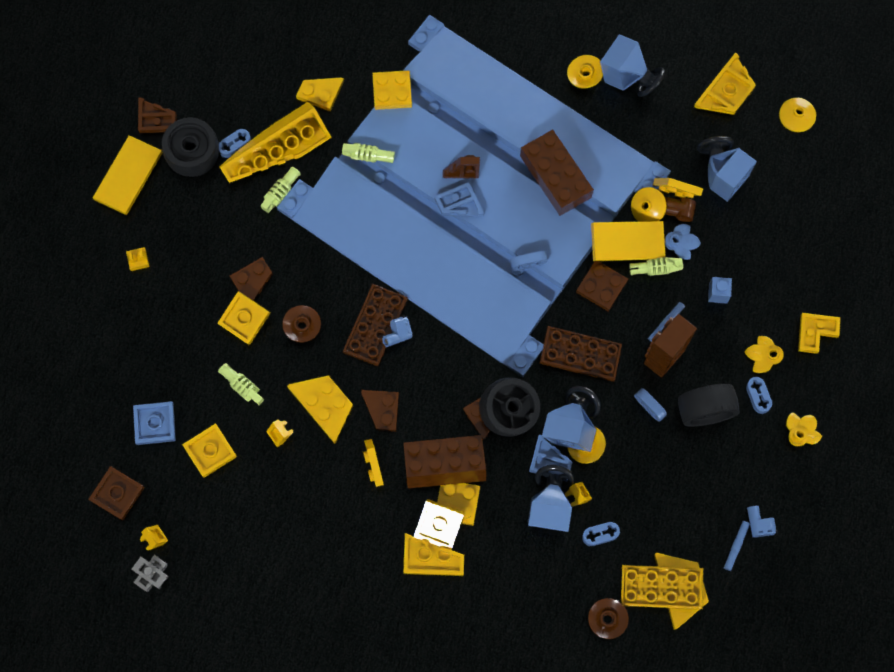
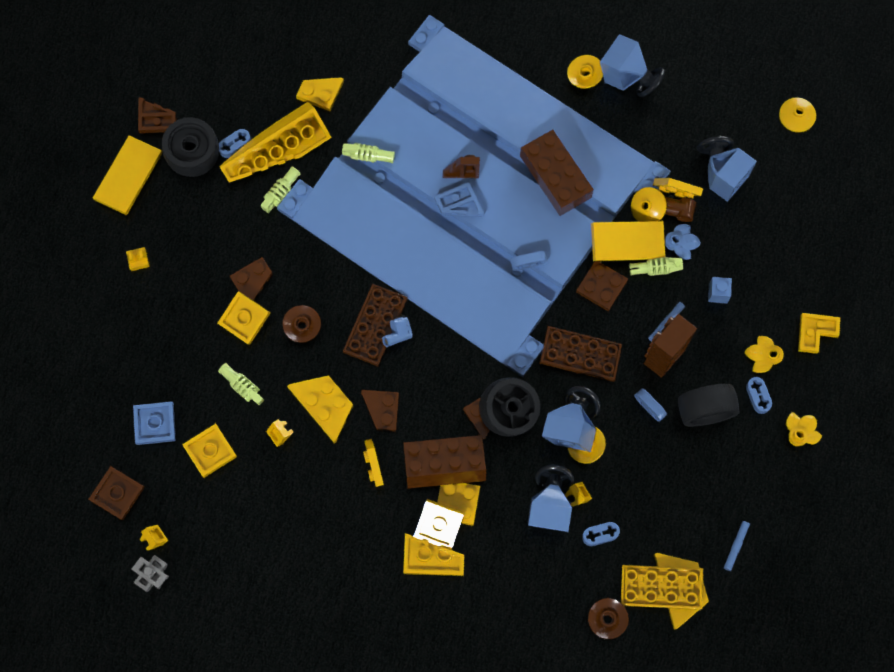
(392, 90): yellow plate -> none
(547, 454): medium blue wing -> none
(728, 89): yellow wing -> none
(759, 526): medium blue piece -> none

